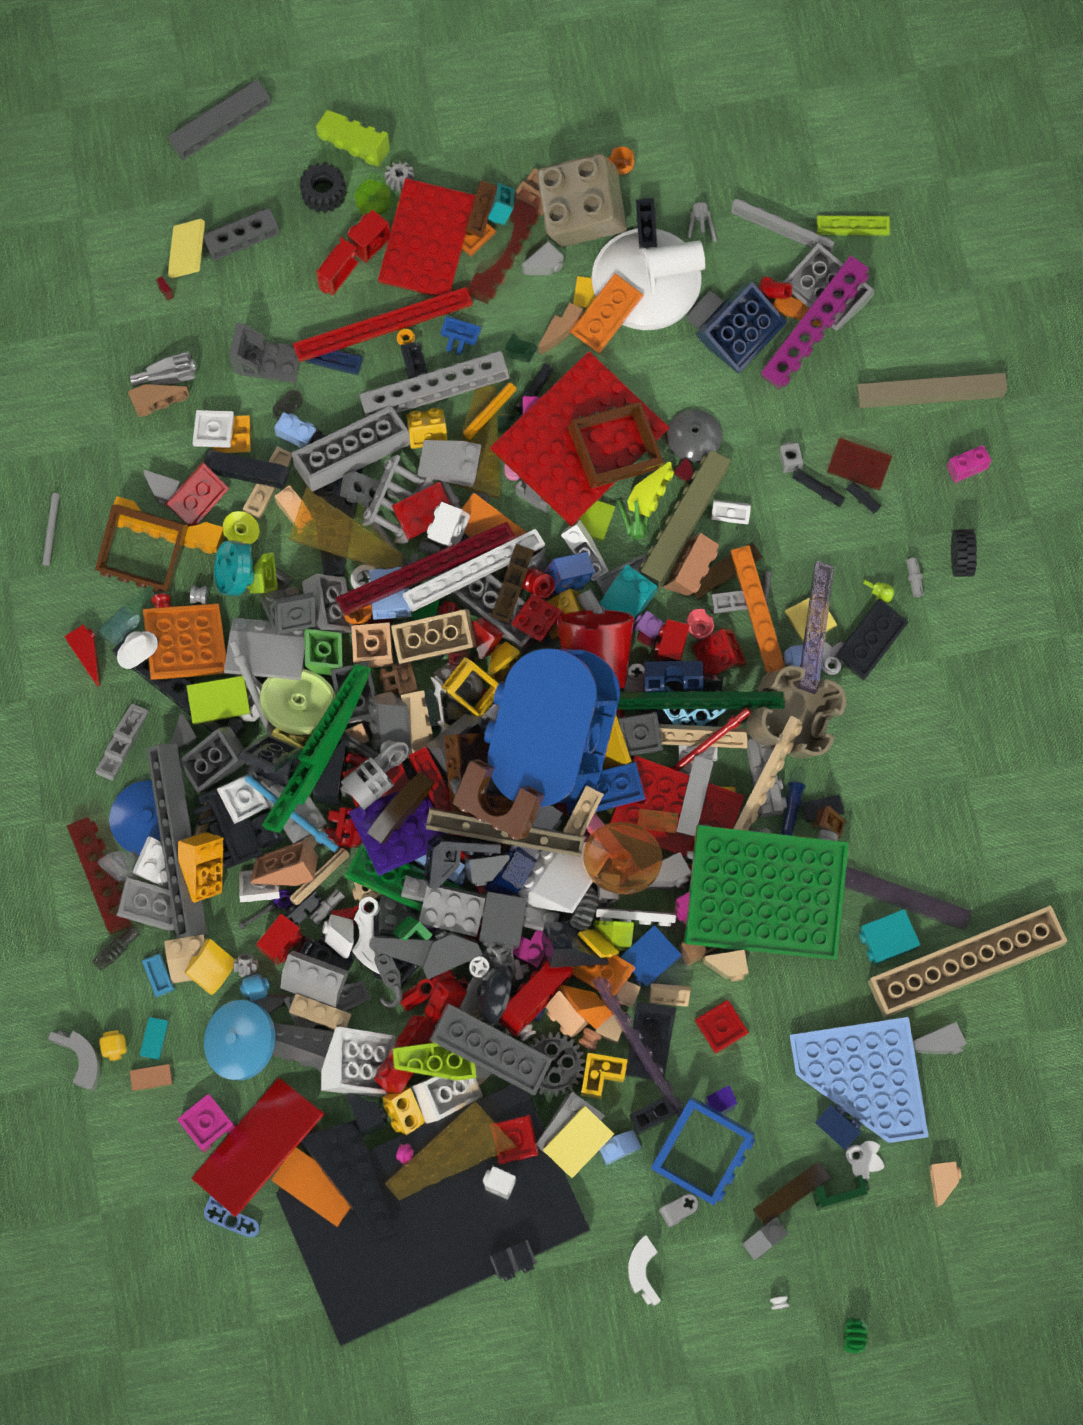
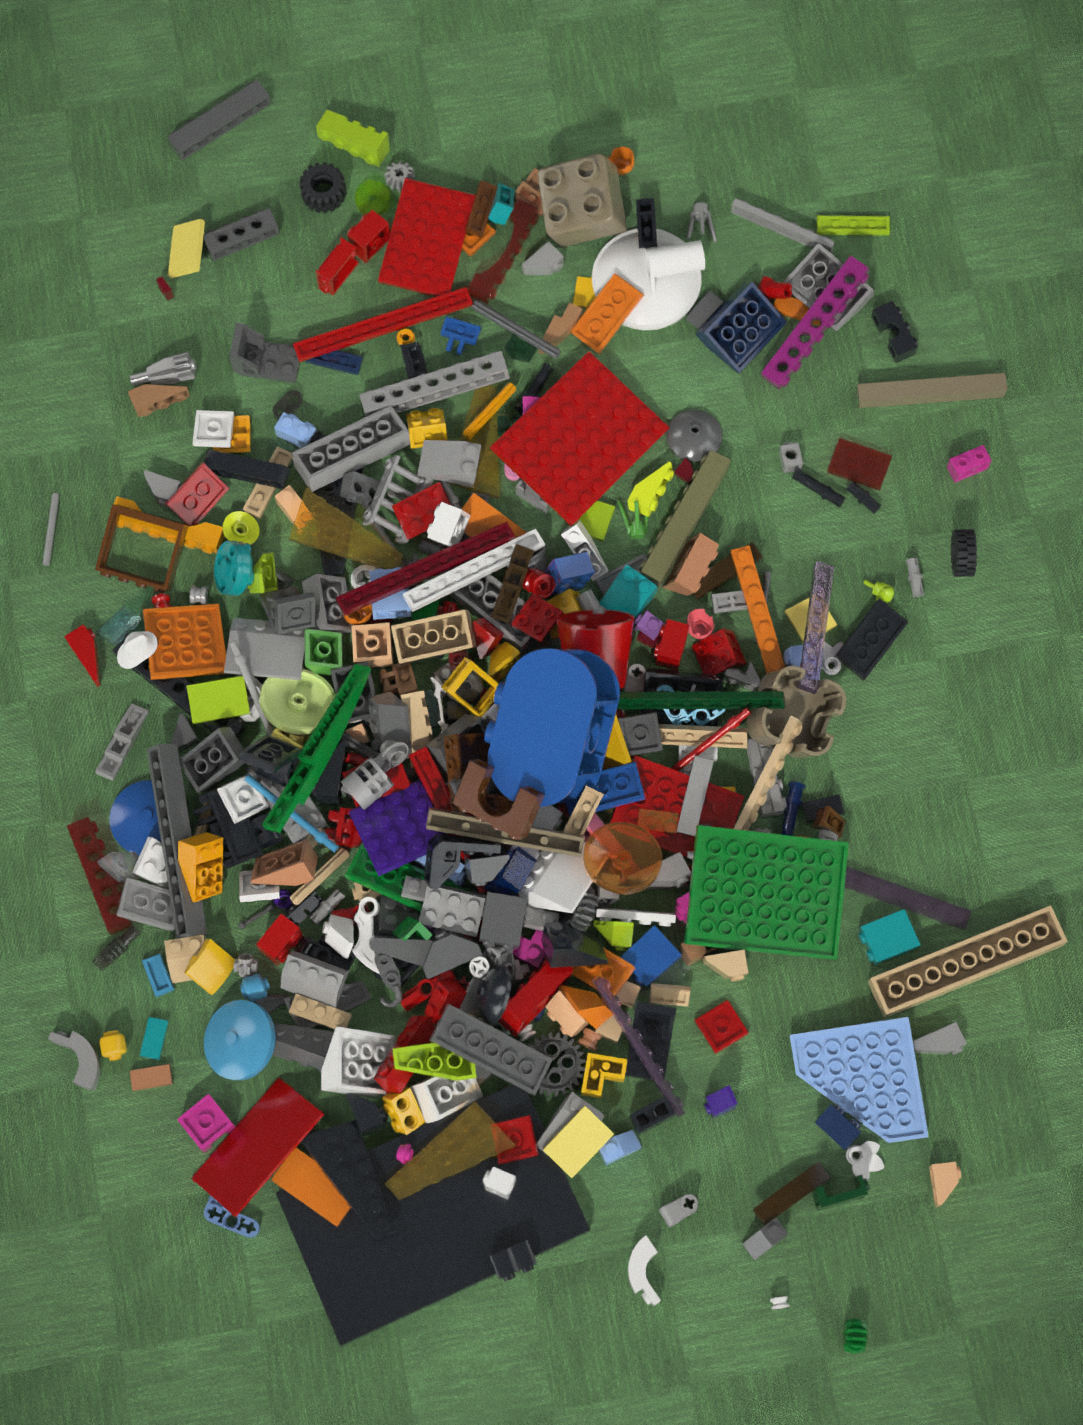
(402, 805): dark brown slope -> none
(516, 329): none -> dark grey axle
(598, 943): yellow piece -> none
(614, 413): reddish brown window -> none
(686, 672): dark blue arch -> none
(731, 511): white slope -> none
(738, 1160): blue window -> none
(748, 681): none -> light grey slope
(889, 318): none -> black arch

